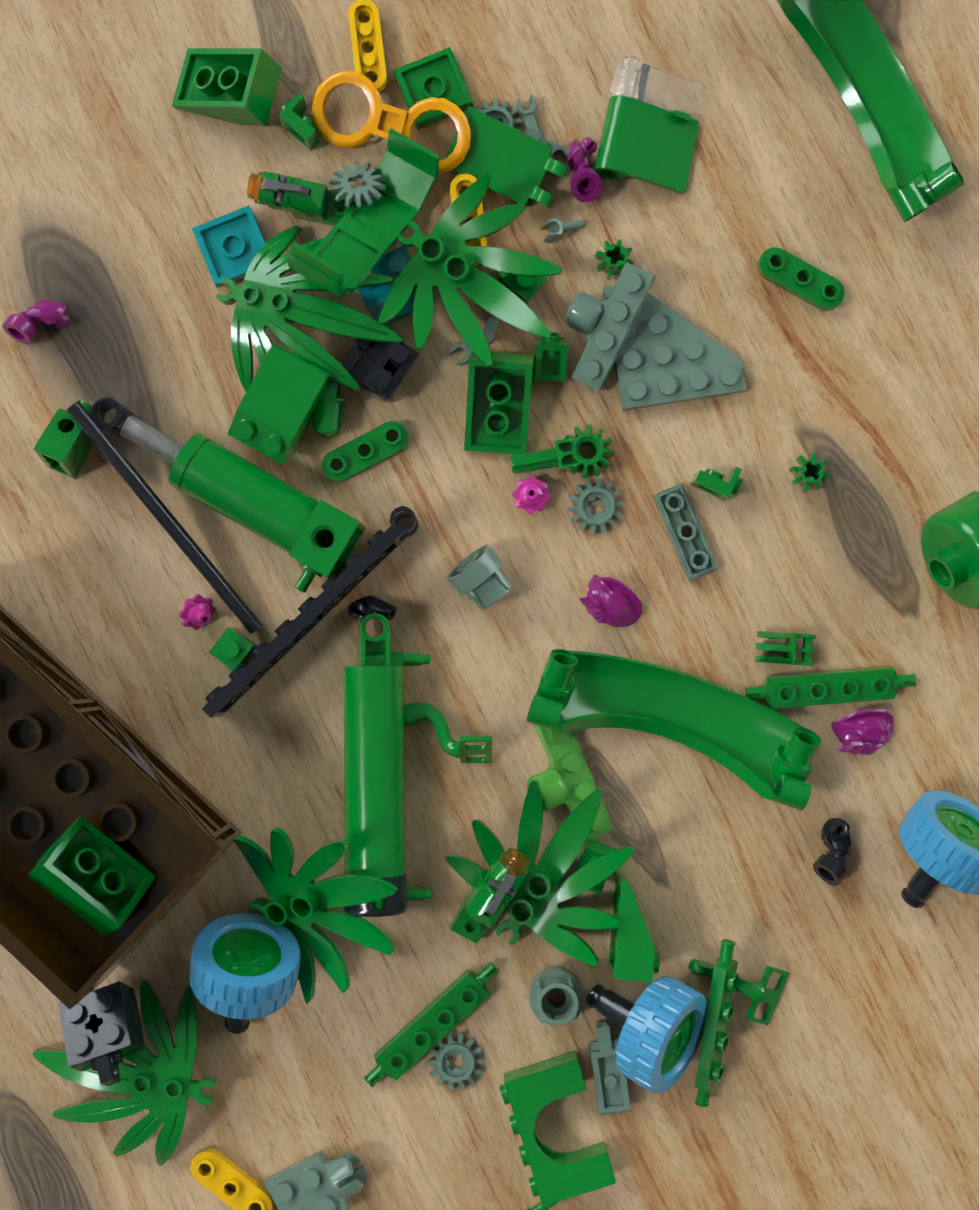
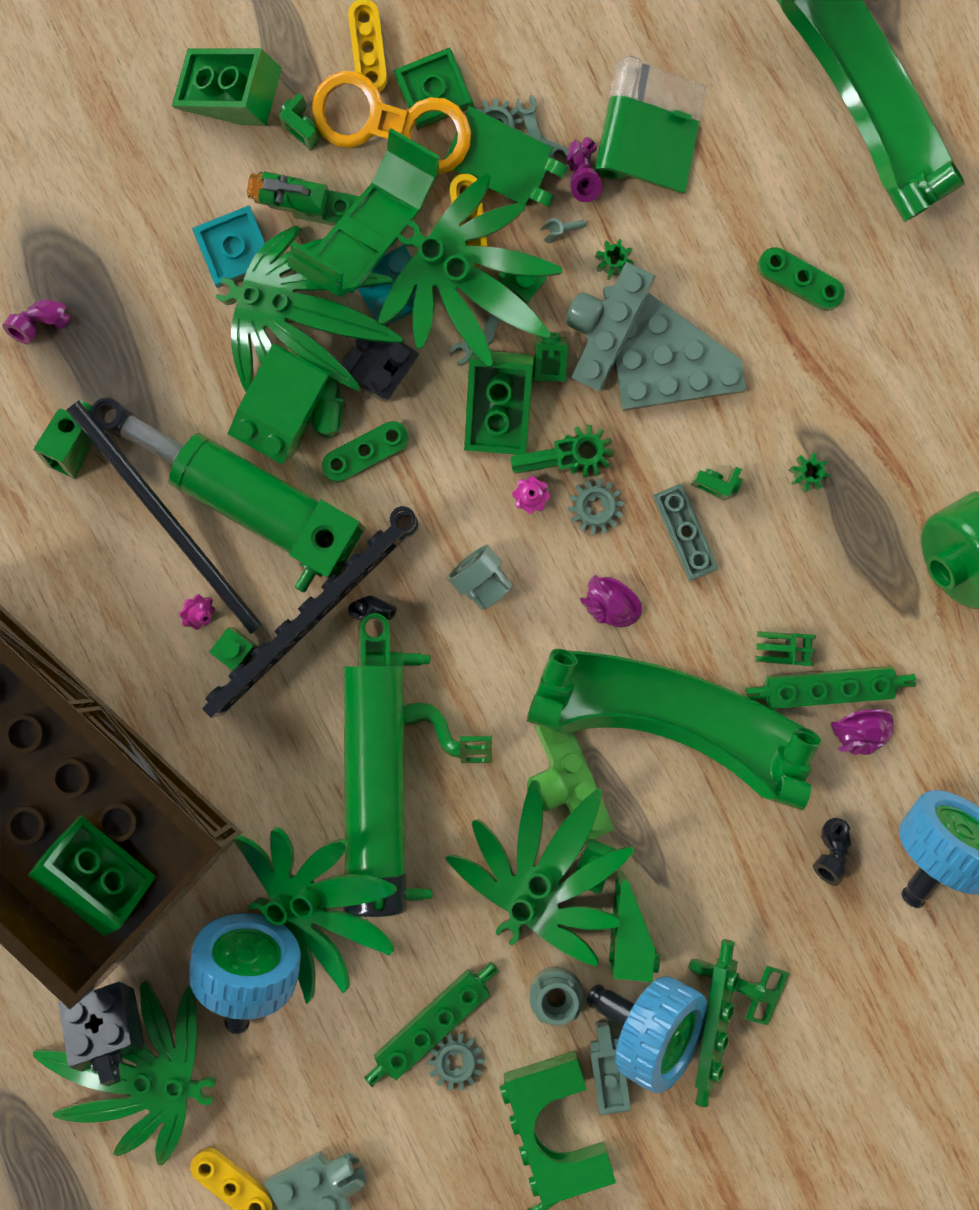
(362, 193): sand green gear -> none
(490, 895): green plate -> none

